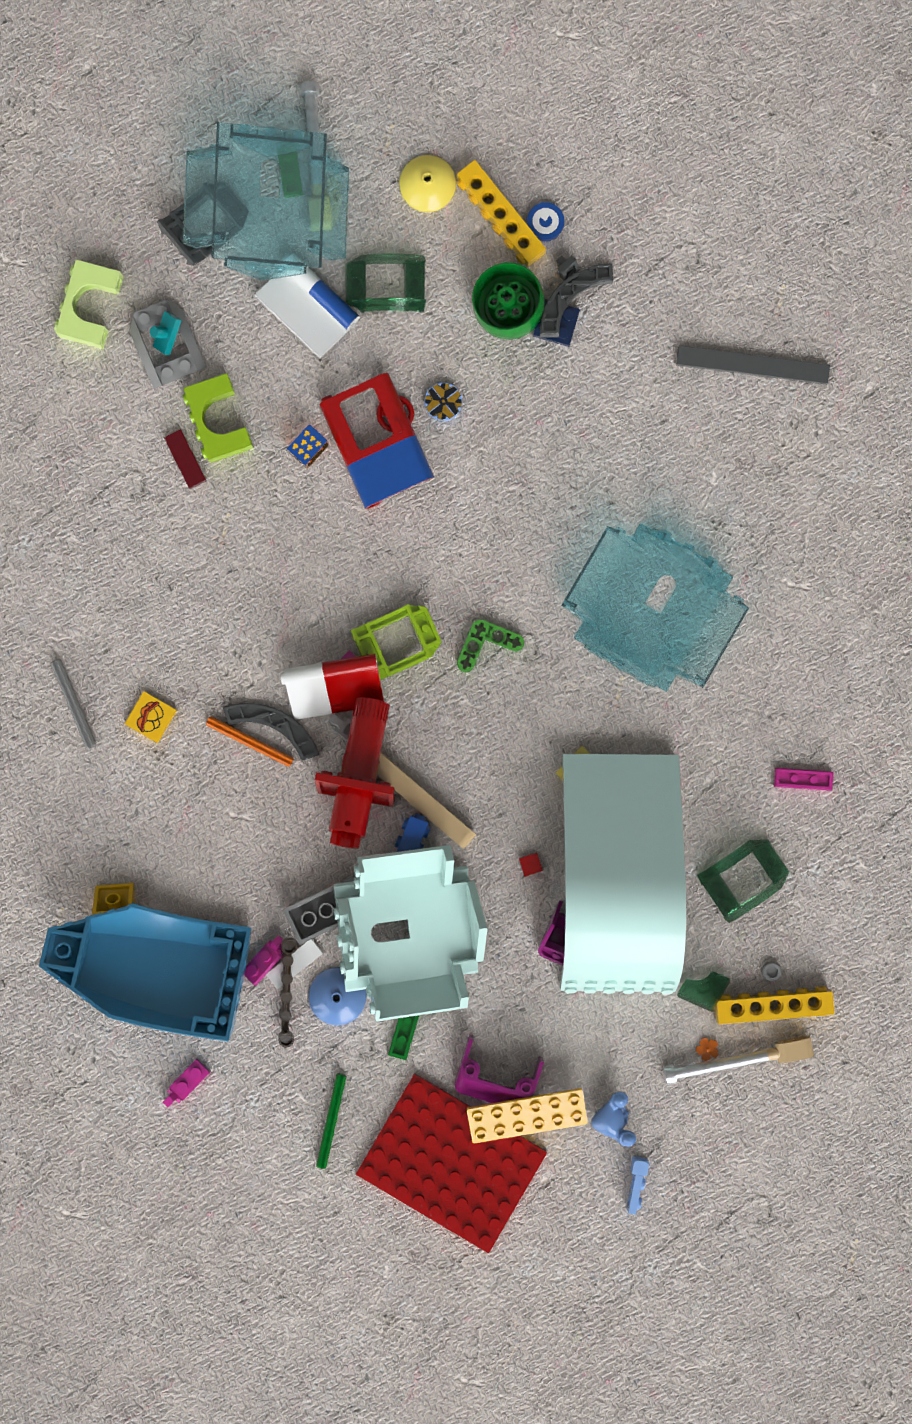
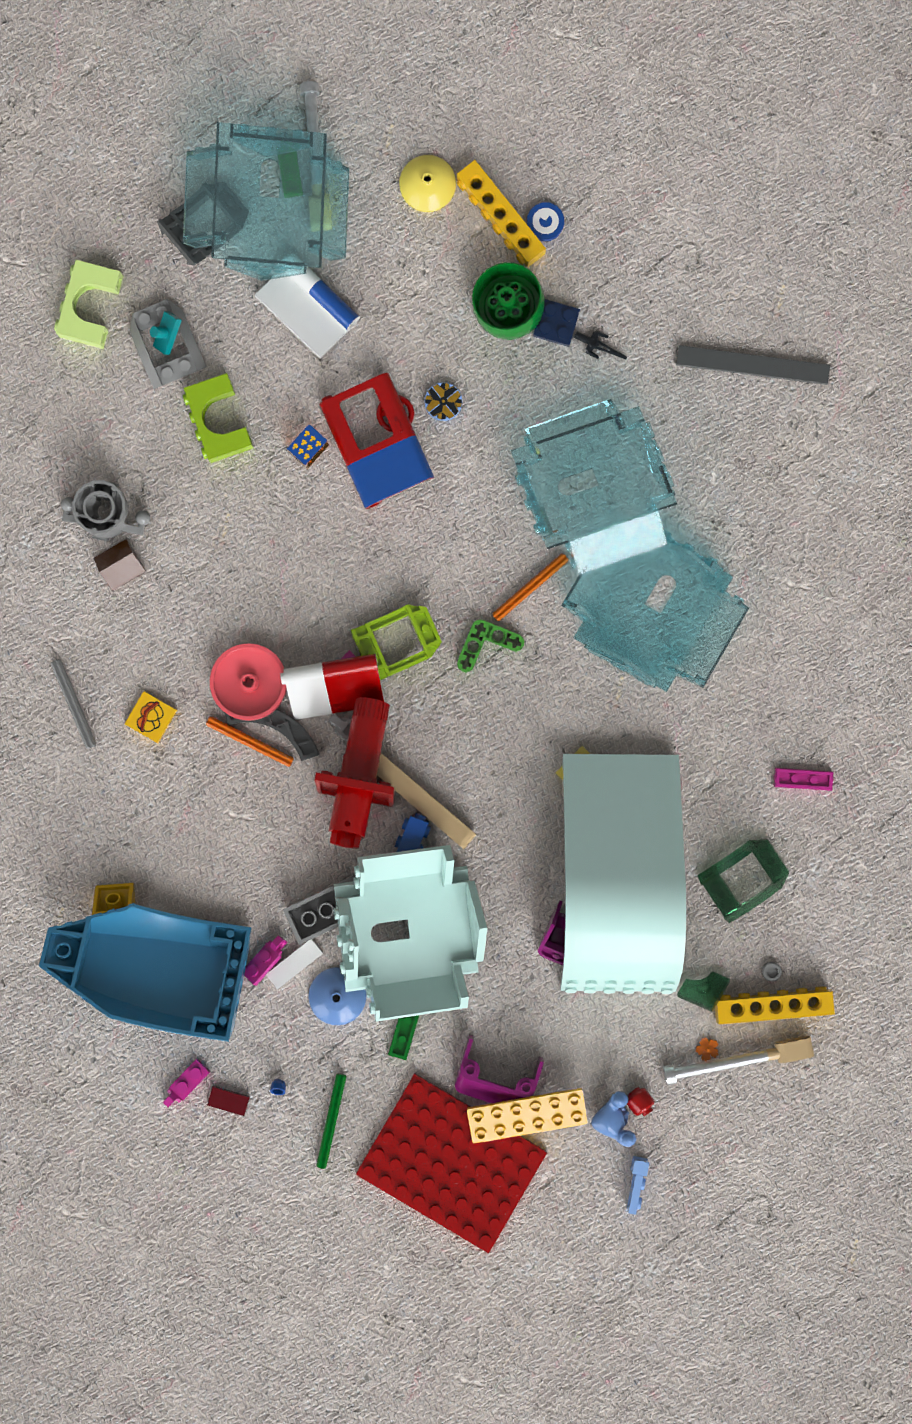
(86, 506): none -> light grey piece
(119, 565): none -> slope
(185, 459): dark red tile -> none
(228, 1100): none -> dark red tile
(247, 682): none -> coral dish
(278, 1087): none -> blue hinge
(289, 947): dark brown bar -> none
(414, 283): clear green wedge -> none
(530, 864): red tile -> none
(531, 586): none -> orange axle
(567, 267): dark grey tile -> none
(567, 291): dark grey tile -> none
(593, 343): none -> black piece
(618, 514): none -> clear light blue panel
(640, 1101): none -> red head

